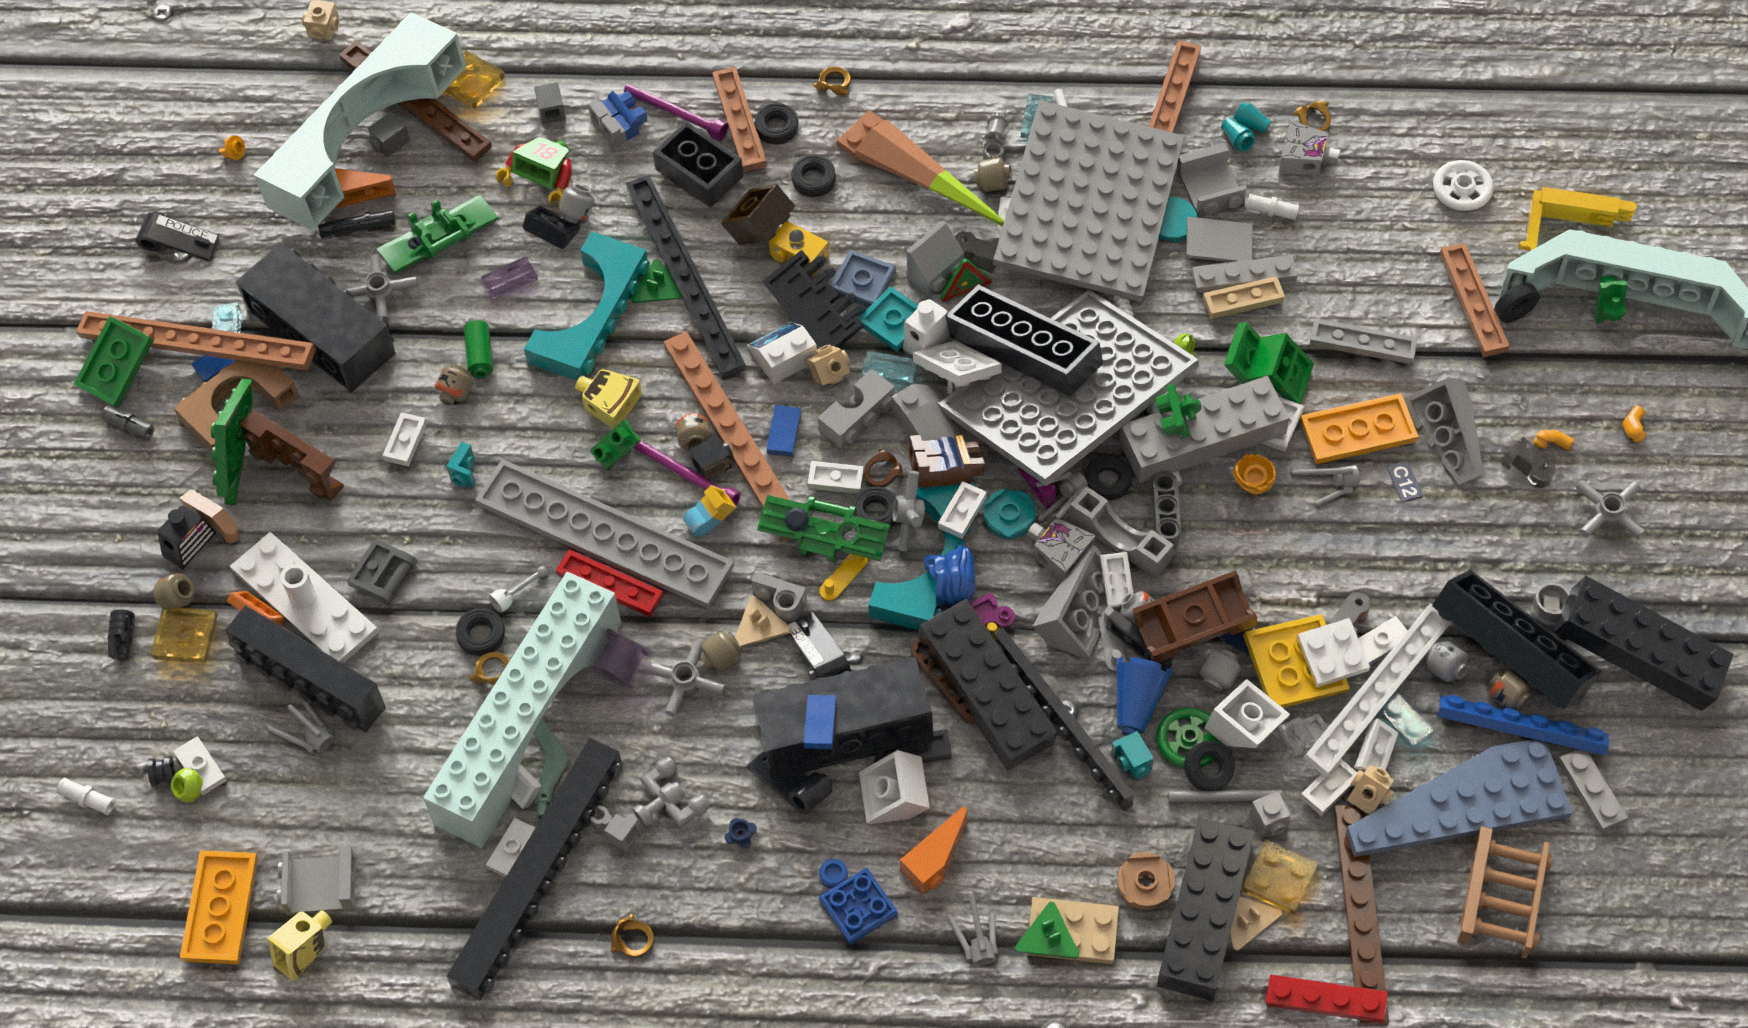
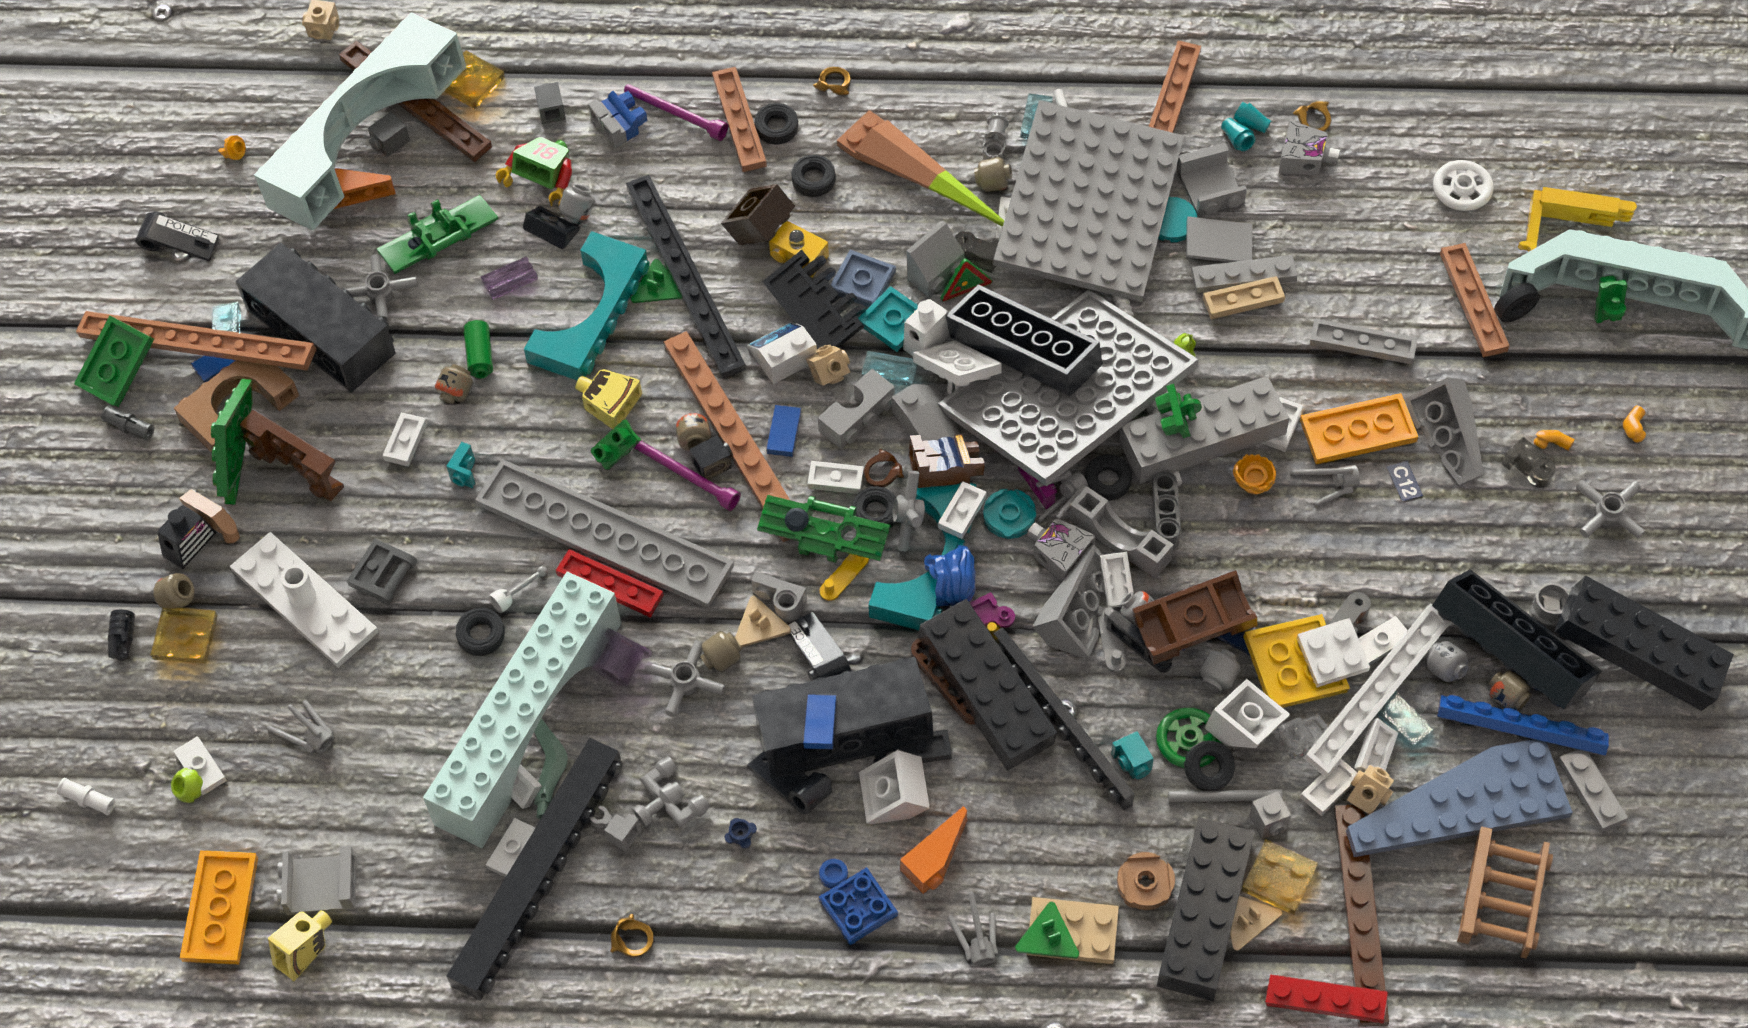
(160, 770): black wheel -> none
(243, 598): orange plate -> none
(305, 669): black brick -> none
(386, 218): black pin -> none
(478, 676): pearl gold piece -> none
(698, 164): black brick -> none
(708, 511): leg -> none
(1138, 692): blue cone -> none
(1271, 356): green bracket -> none
(1272, 206): white pin -> none

